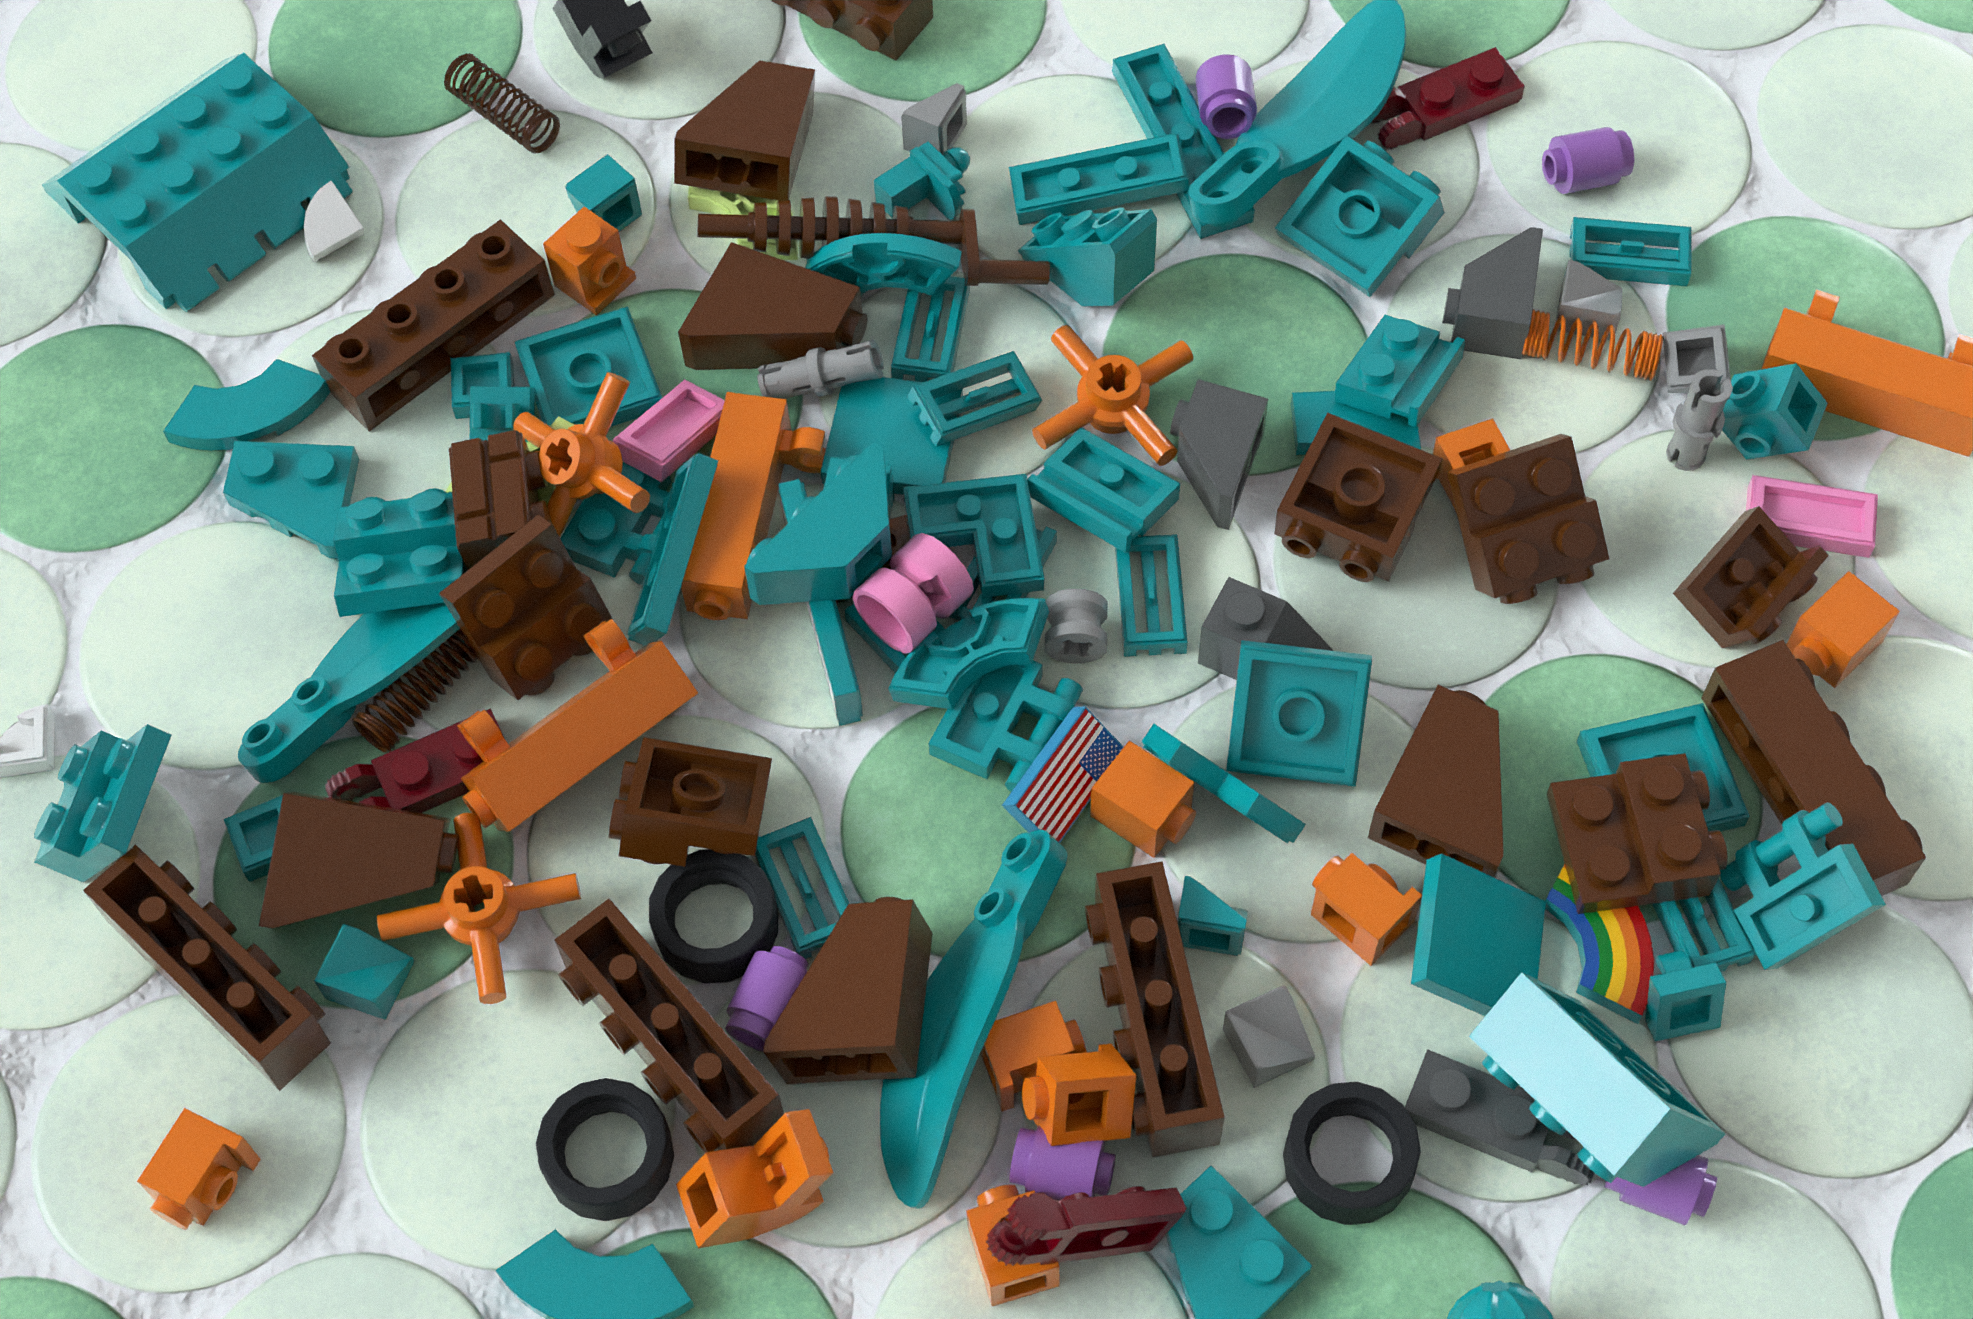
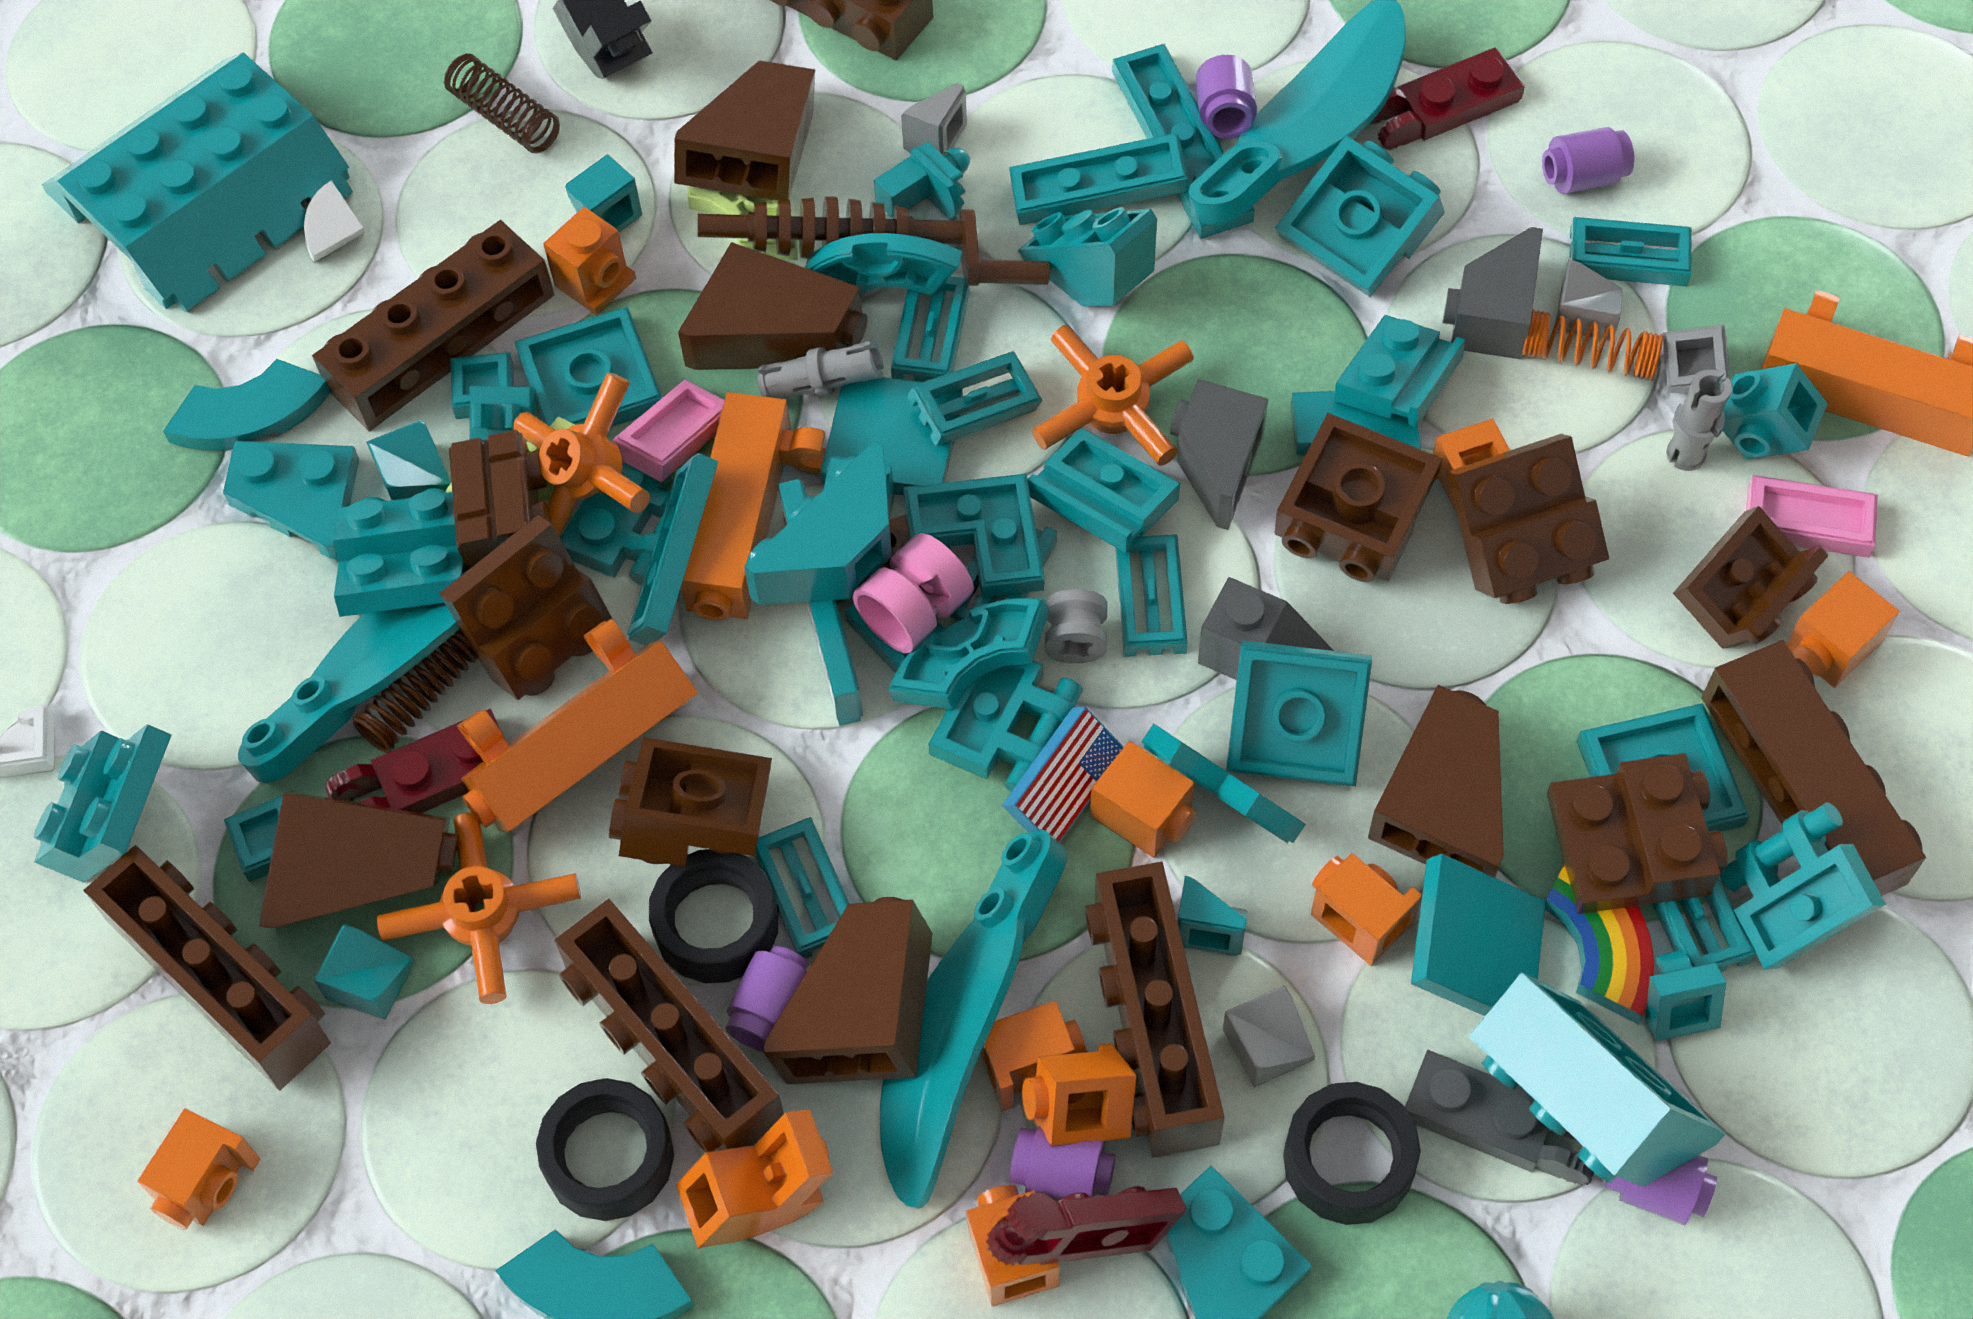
(408, 461): none -> teal slope

